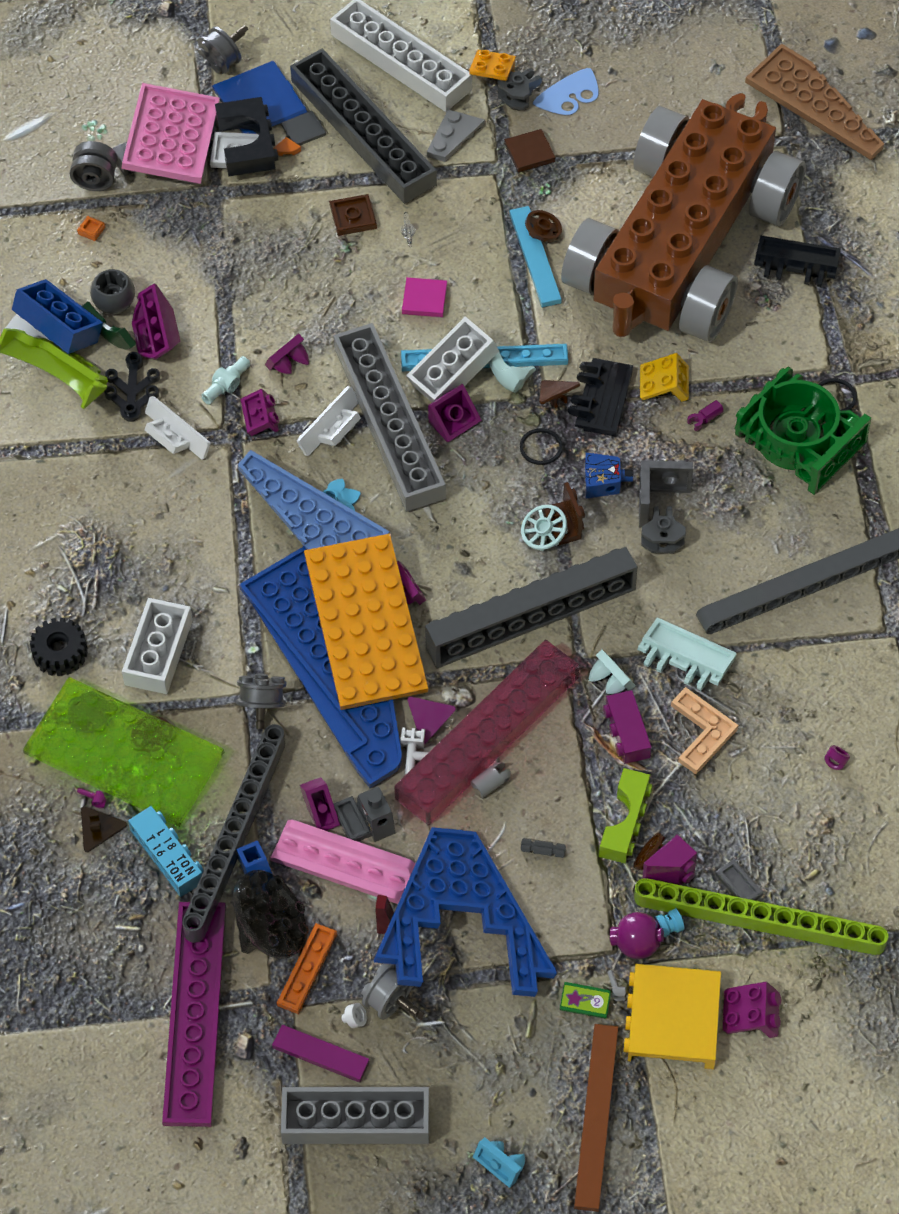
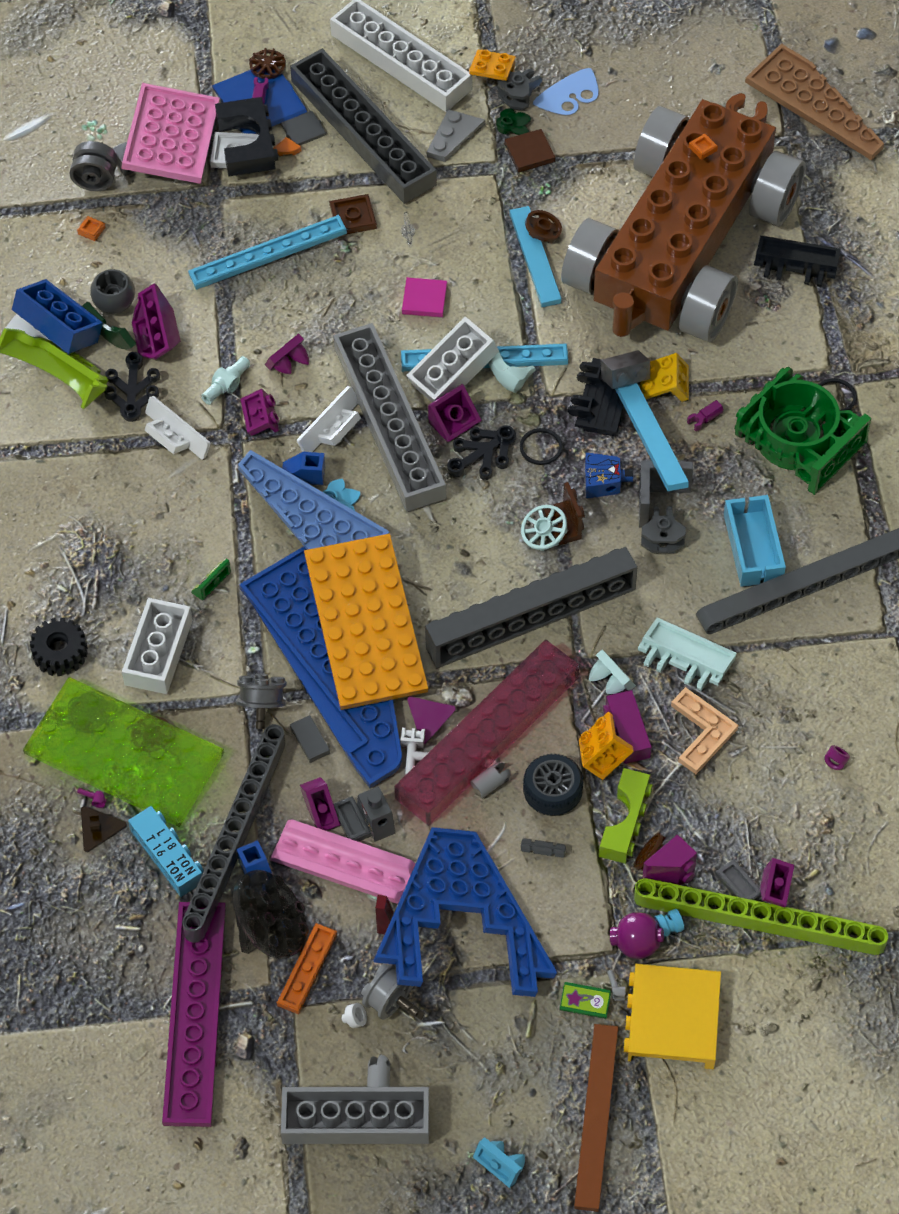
(212, 579): none -> green slope
(221, 48): flat silver wheel -> none
(260, 89): none -> magenta bar
(267, 63): none -> reddish brown wheel
(267, 252): none -> medium azure tile
(307, 467): none -> blue slope
(310, 738): none -> dark grey tile
(321, 1053): magenta tile -> none
(378, 1072): none -> light grey piece
(411, 589): magenta tile -> none
(483, 449): none -> black plant
(513, 122): none -> dark green plate
(553, 390): reddish brown piece -> none
(553, 784): none -> black wheel
(602, 748): none -> light orange bracket
(625, 369): none -> flat silver brick
(652, 437): none -> medium azure tile
(703, 146): none -> orange tile
(751, 1009): magenta bracket -> none
(754, 540): none -> medium azure piece
(776, 882): none -> magenta slope

